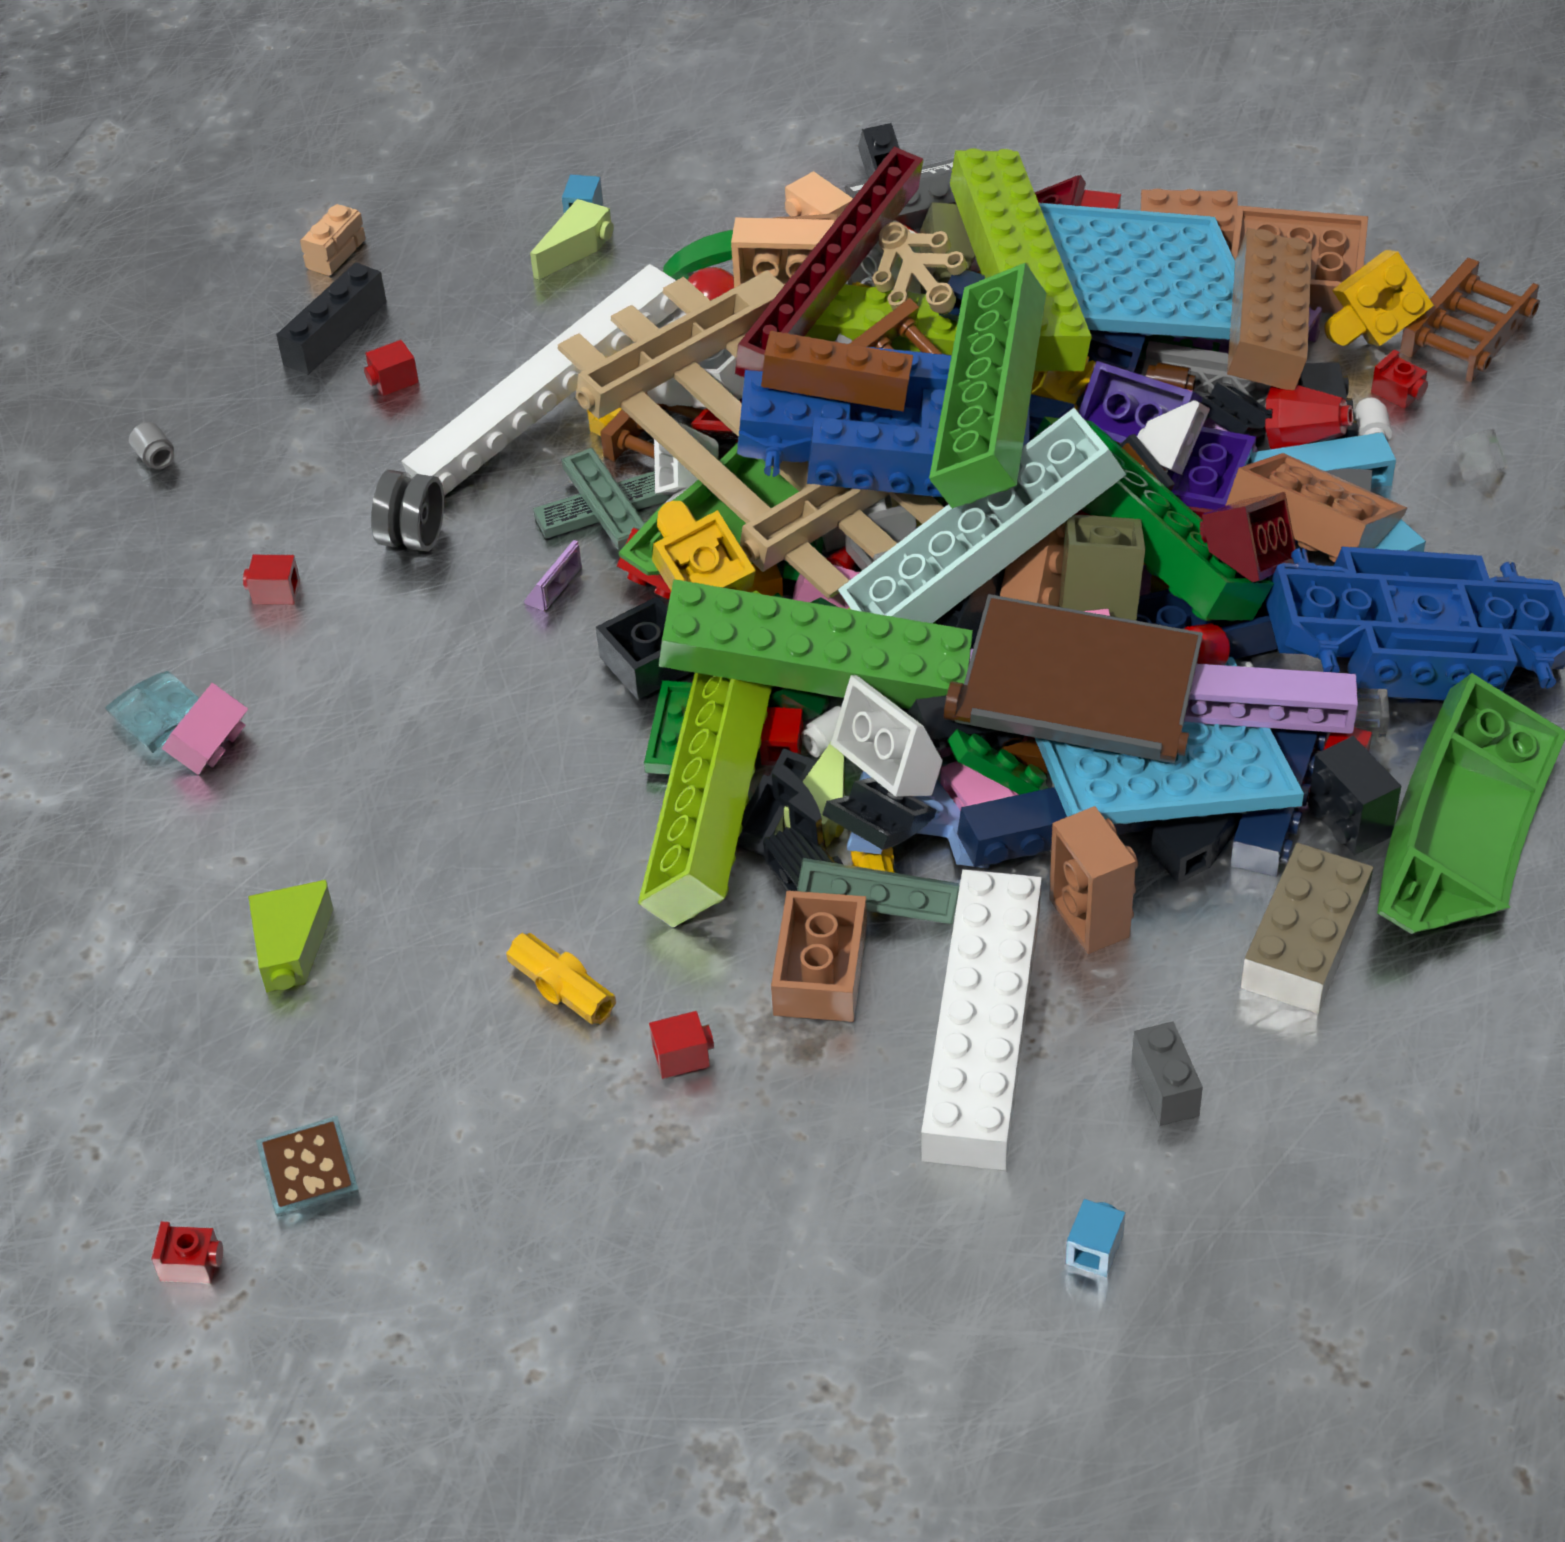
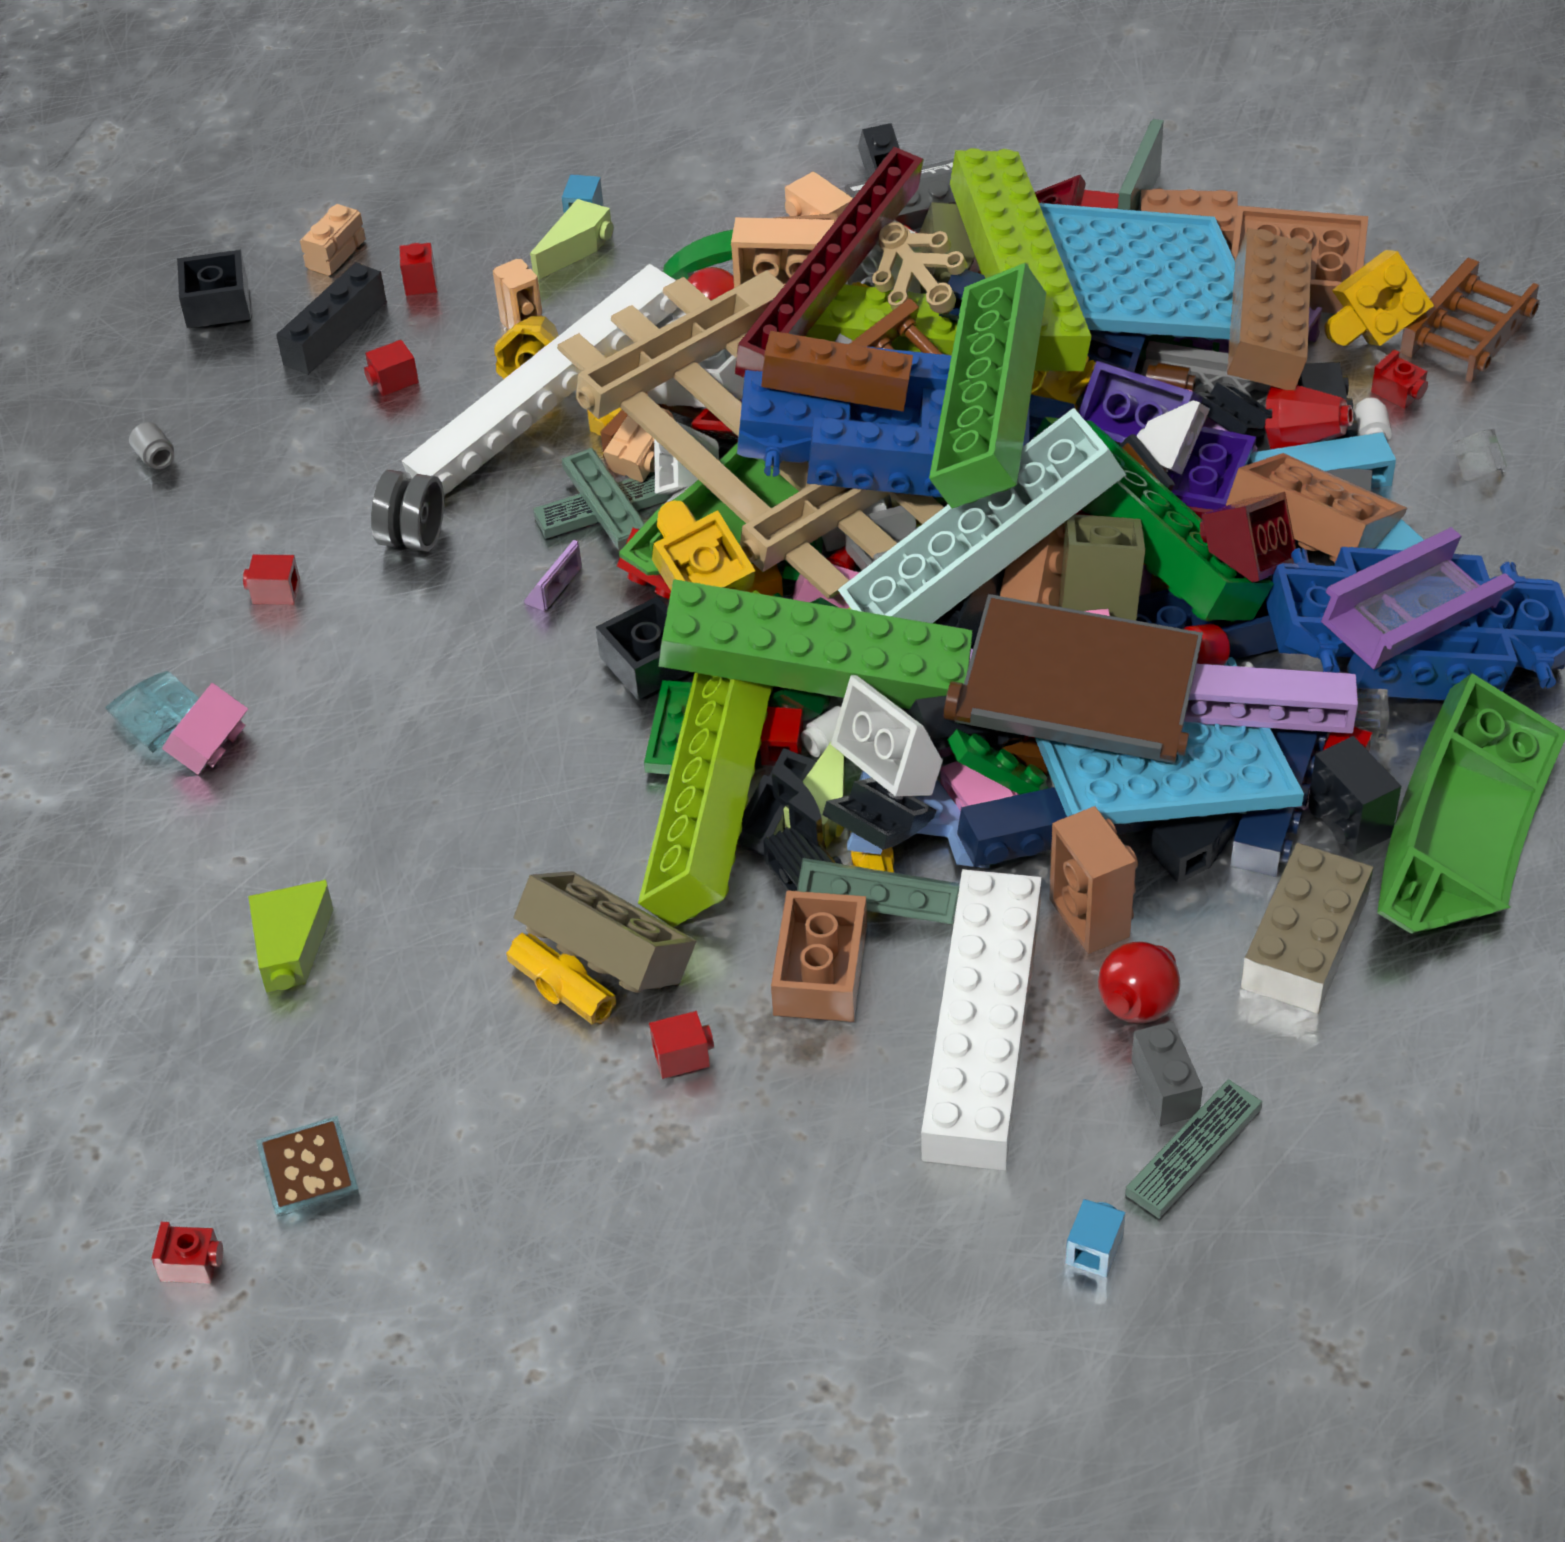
(213, 289): none -> black brick
(418, 269): none -> red brick
(516, 292): none -> light nougat brick
(523, 343): none -> yellow cone
(604, 931): none -> dark tan brick
(631, 450): none -> light nougat brick
(1139, 982): none -> red brick
(1144, 168): none -> sand green tile
(1193, 1148): none -> sand green tile
(1407, 599): none -> medium lavender piece

